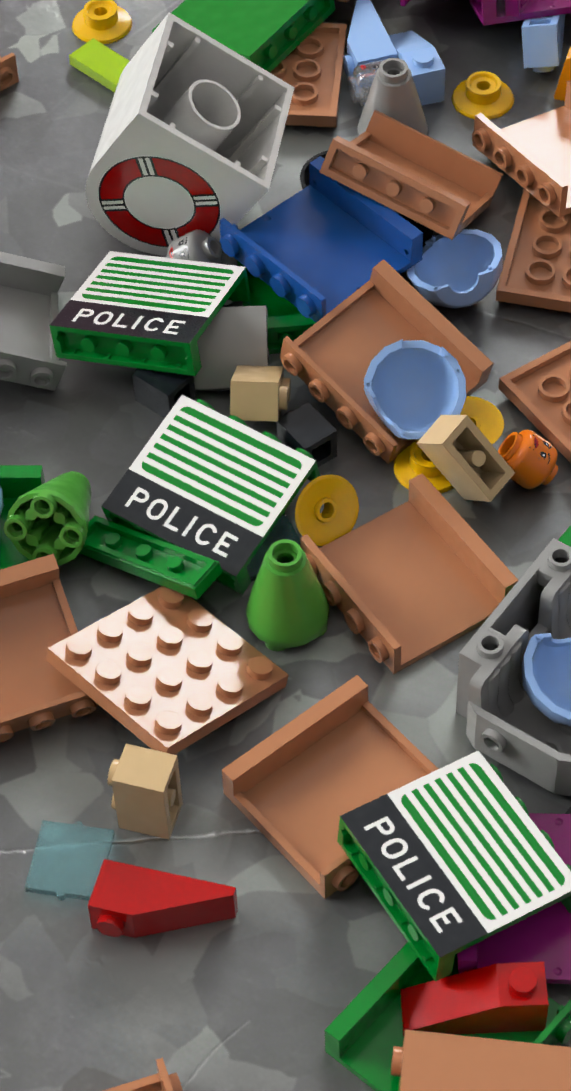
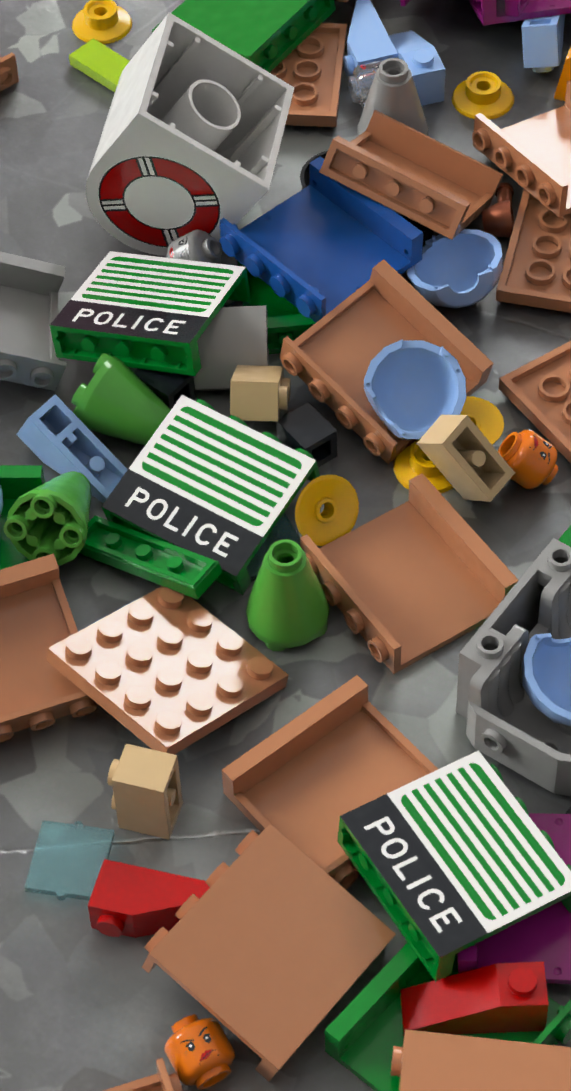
(69, 446): none -> light blue slope
(119, 403): none -> bright green cone
(199, 1051): none -> orange head
(269, 946): none -> nougat panel
(499, 217): none -> copper bar

